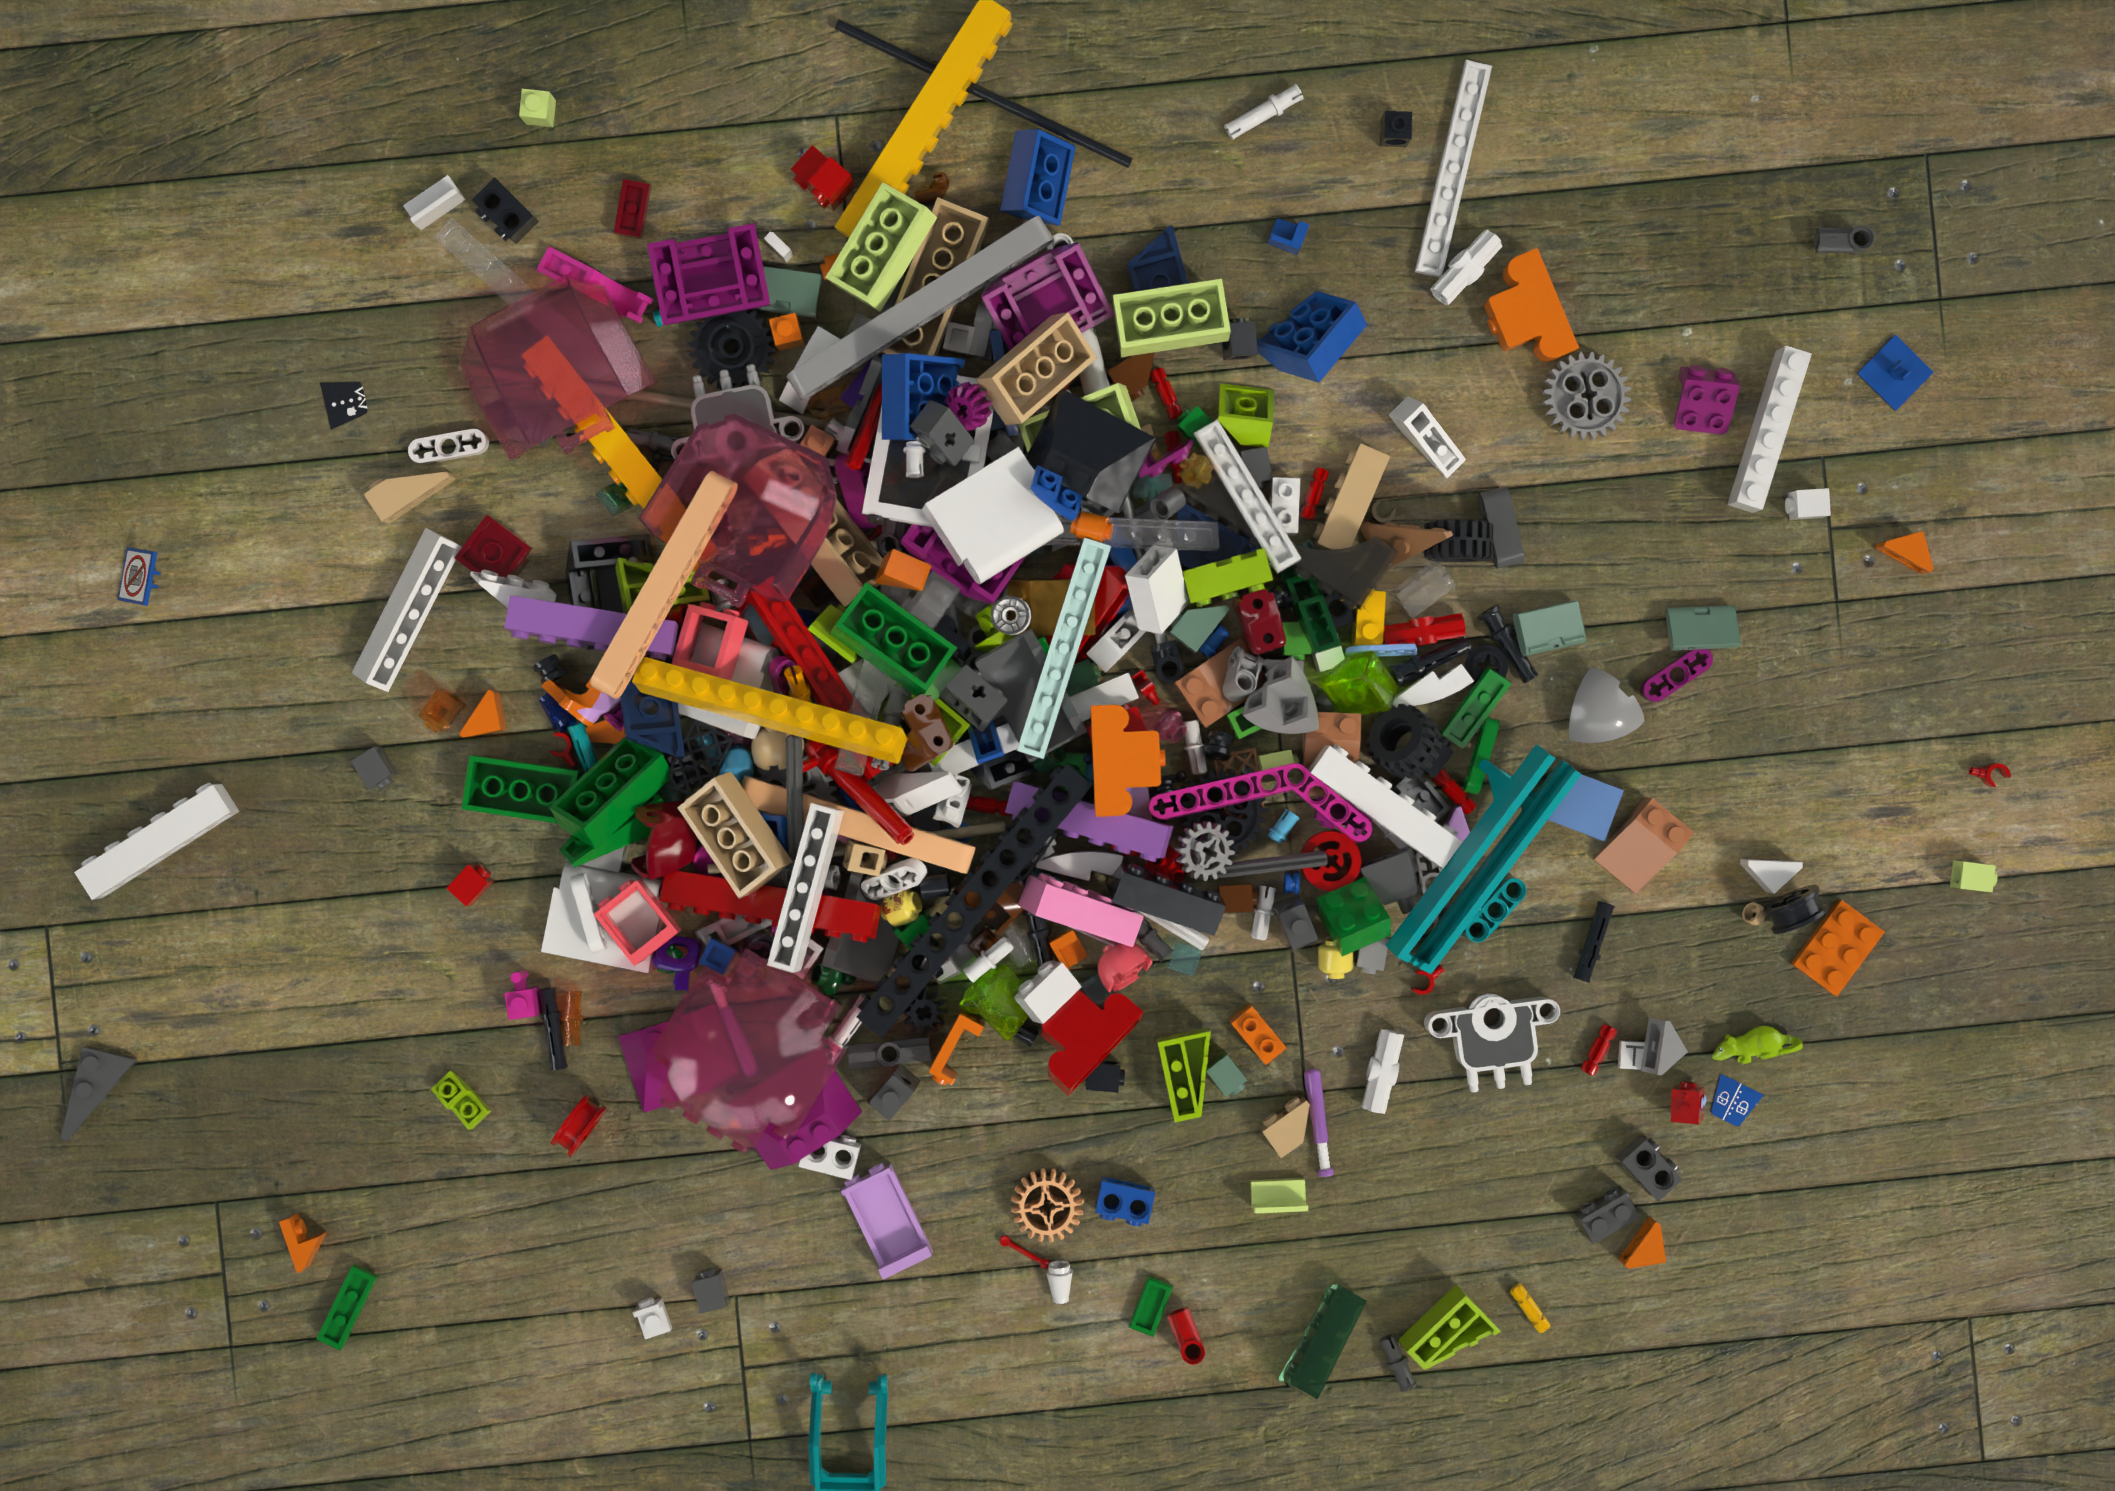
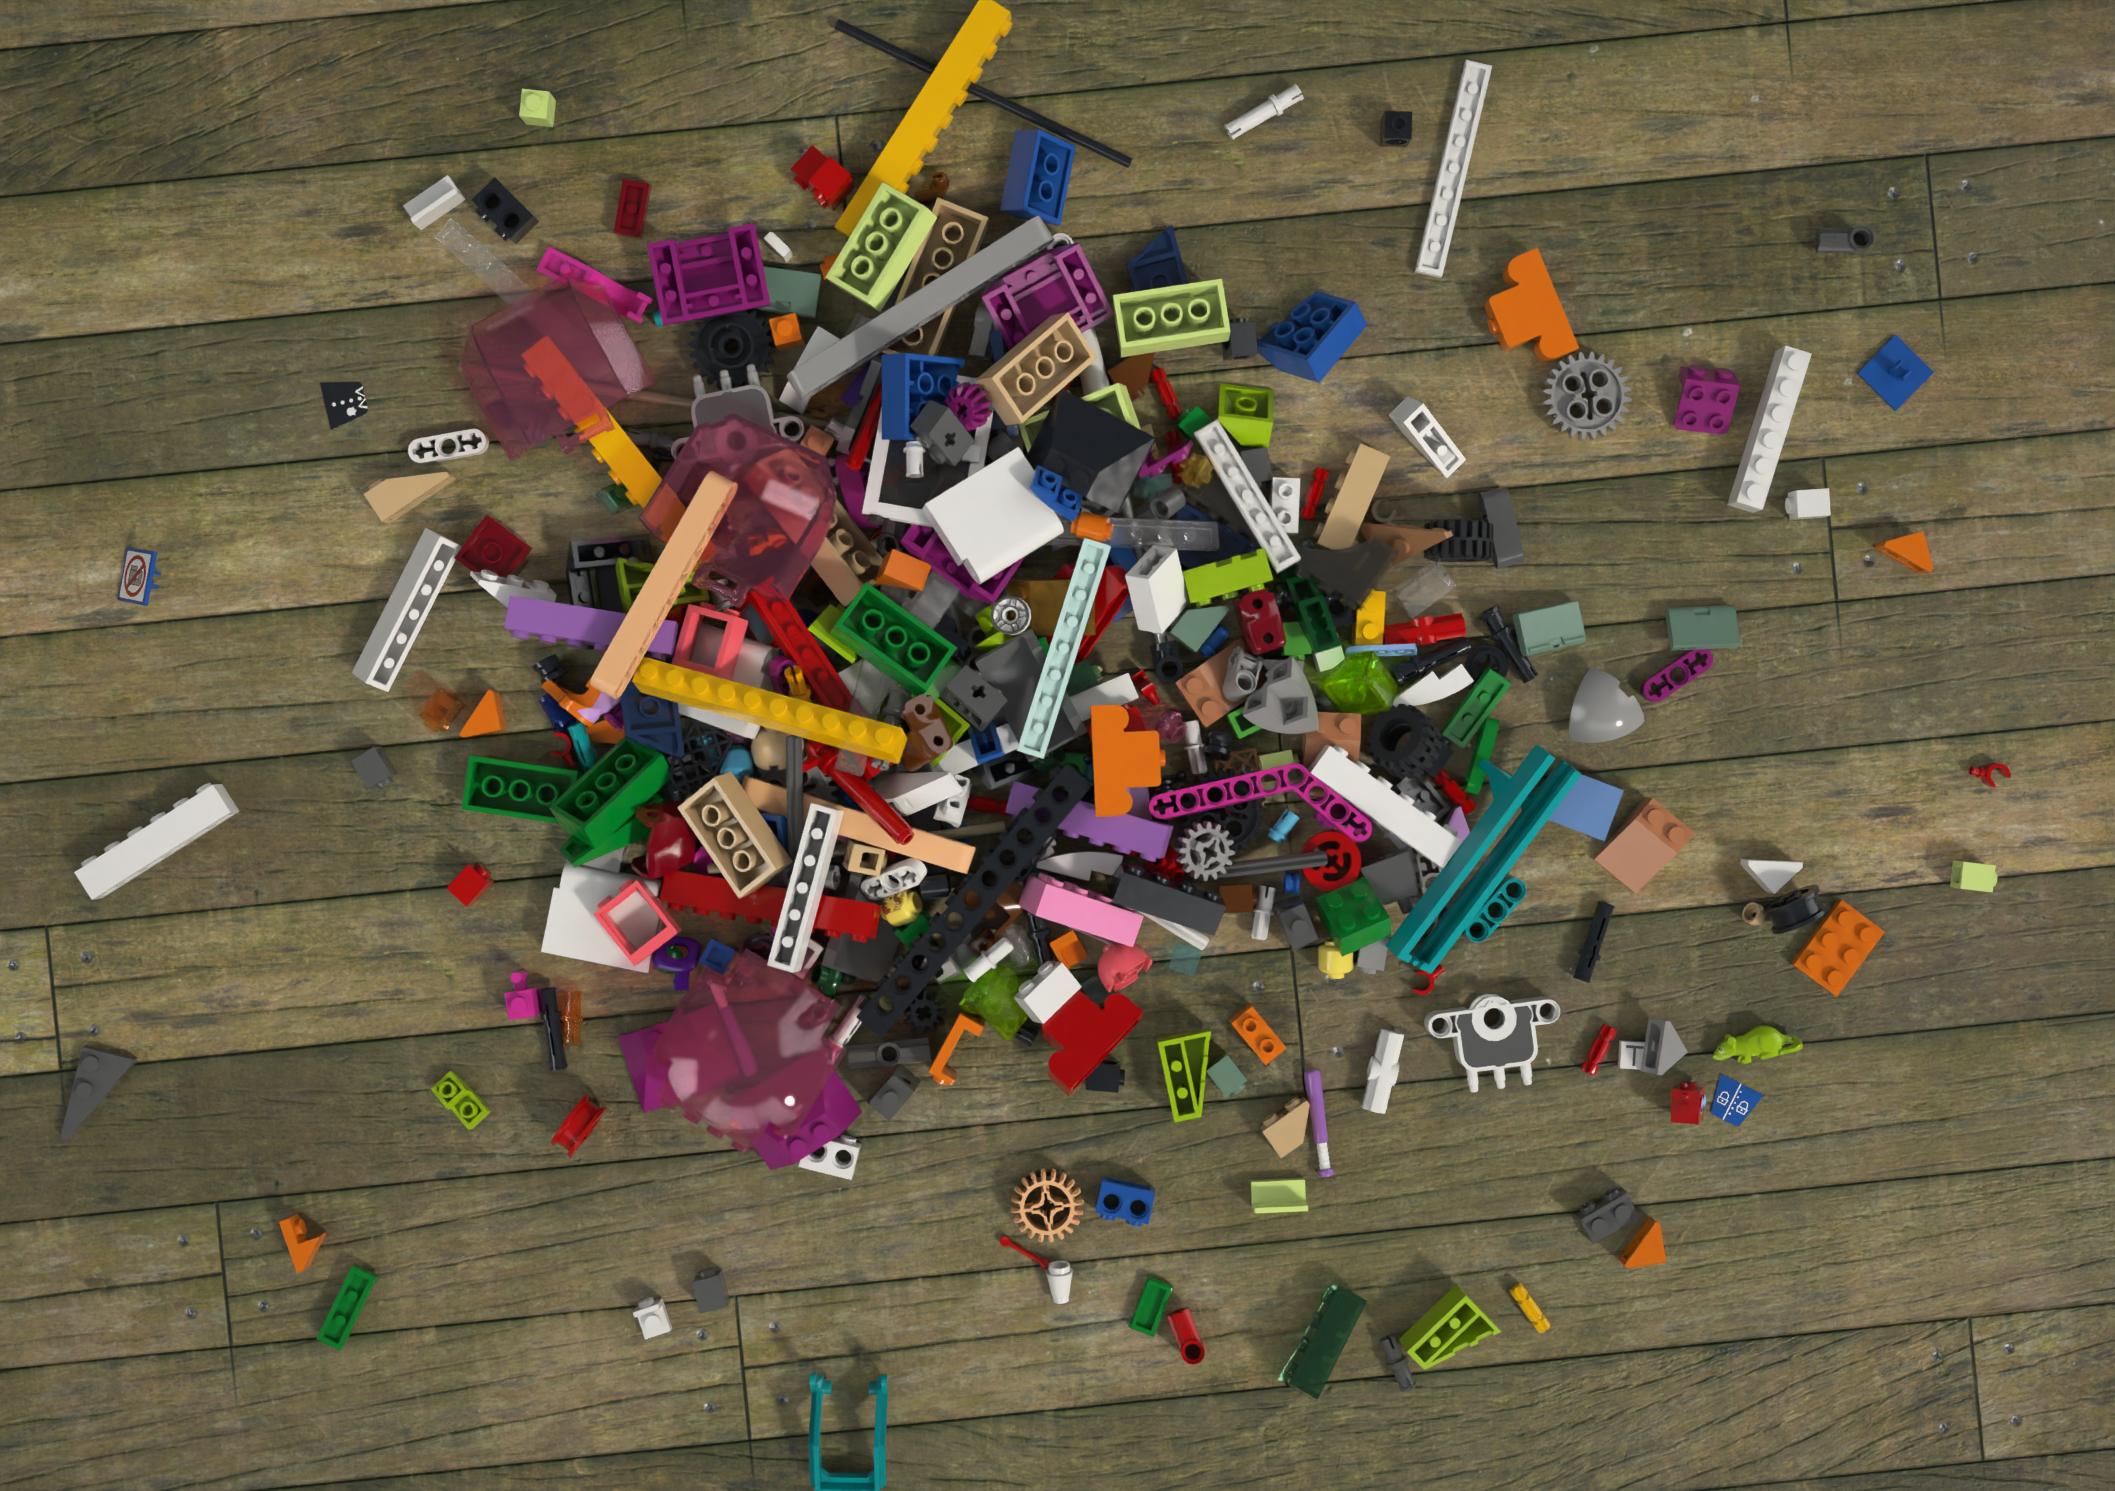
(587, 907): white beam -> none
(730, 930): light grey plate -> none
(887, 1219): lavender panel -> none
(958, 338): white plate -> none
(1116, 642): white brick -> none
(1153, 941): dark grey pin -> none
(1288, 235): blue panel -> none
(1466, 267): white piece -> none
(1645, 1171): dark grey brick -> none

